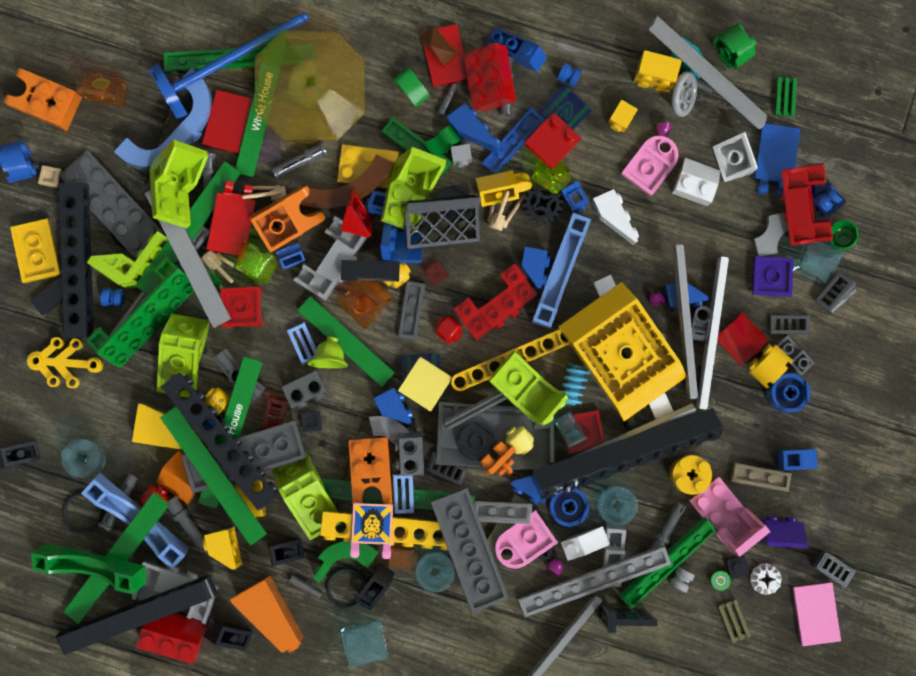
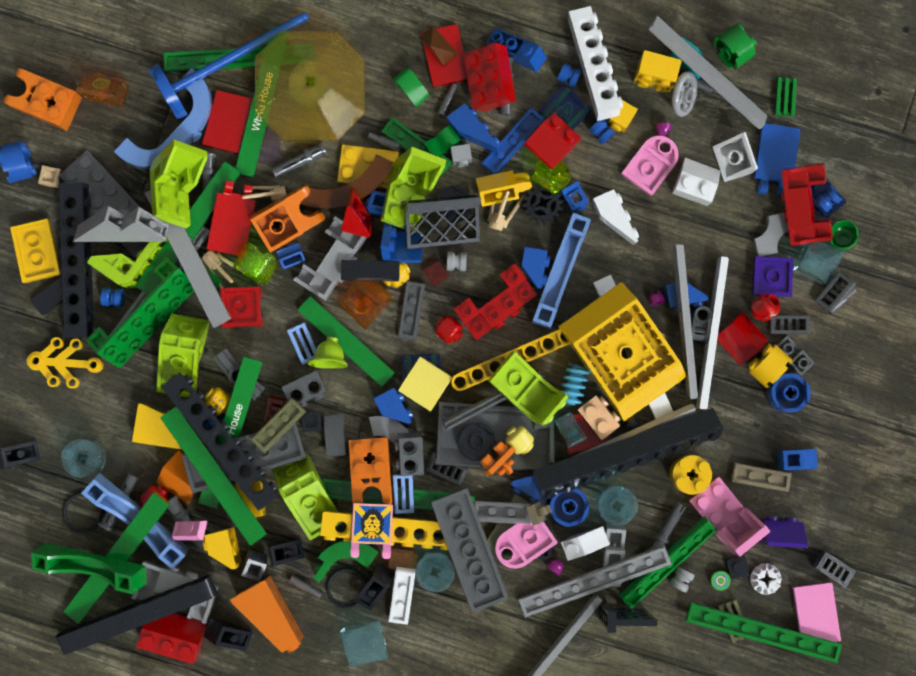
(113, 226): none -> light grey slope
(189, 530): none -> bright pink tile
(254, 565): none -> flat silver brick
(278, 425): none -> olive tile
(335, 435): none -> dark grey slope
(385, 141): none -> flat silver pin
(402, 595): none -> white tile
(456, 261): none -> light grey wheel
(537, 512): none -> dark tan tile
(598, 128): none -> blue wheel
(599, 416): none -> light nougat bracket
(602, 107): none -> white brick
(763, 632): none -> green tile
(765, 307): none -> red head

